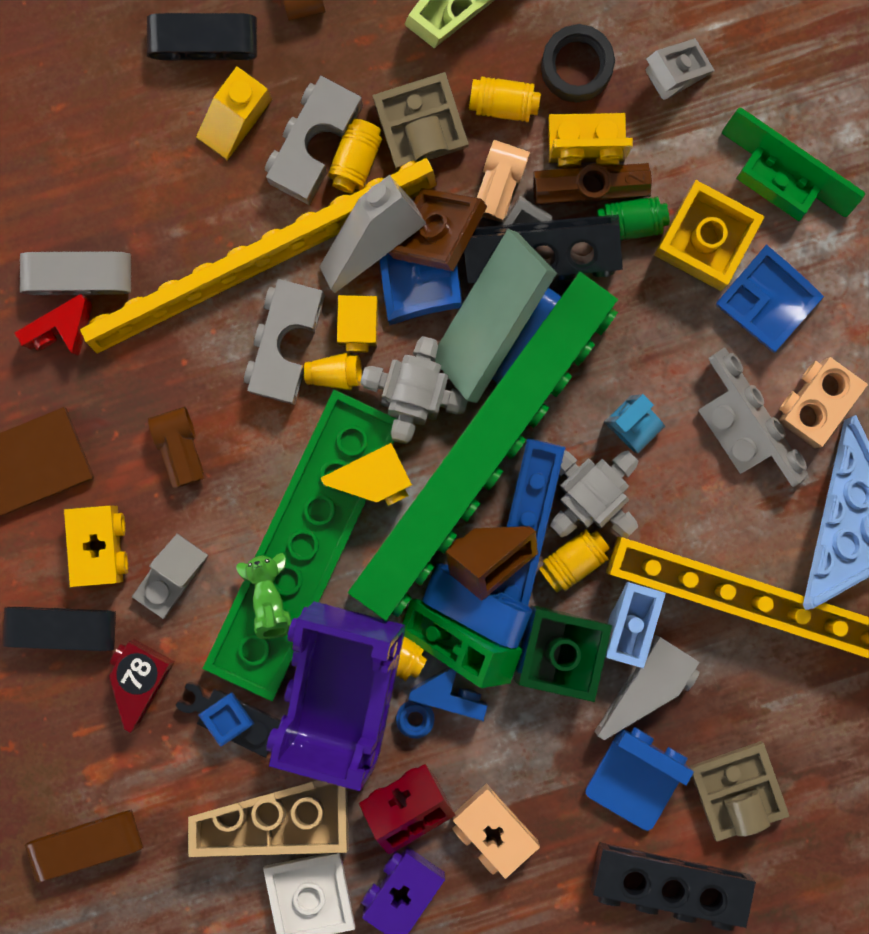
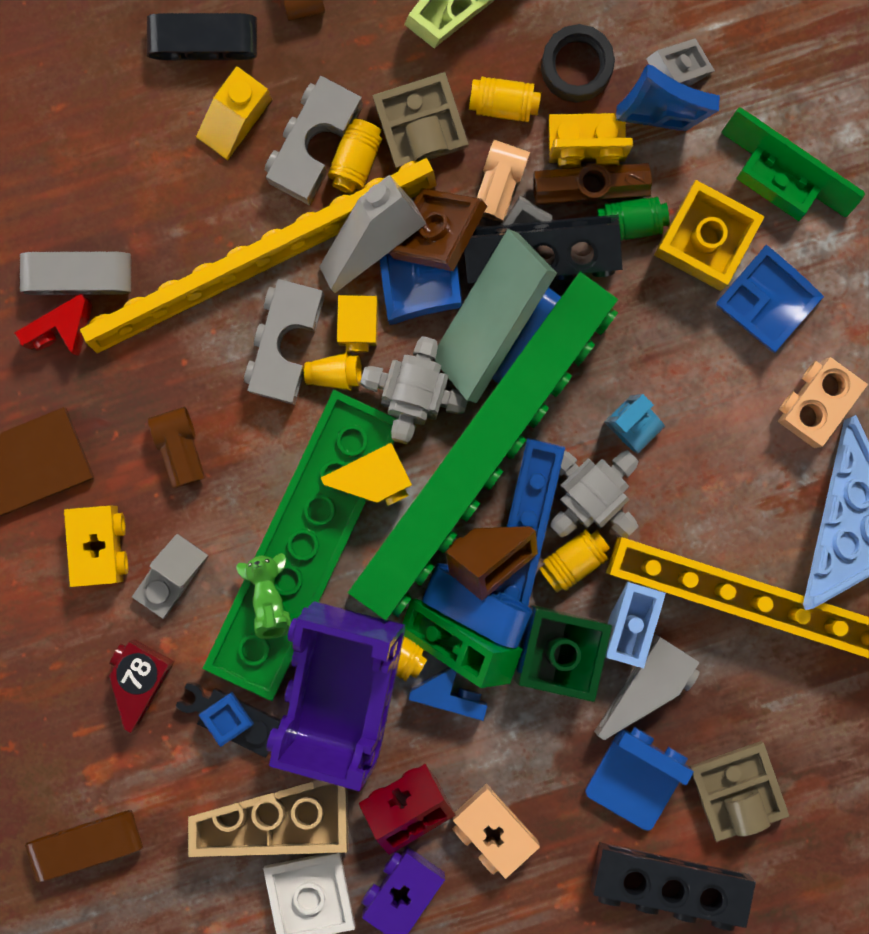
(59, 628): black beam -> none
(410, 730): blue plate -> none
(665, 102): none -> blue plate
(745, 425): light grey bracket -> none

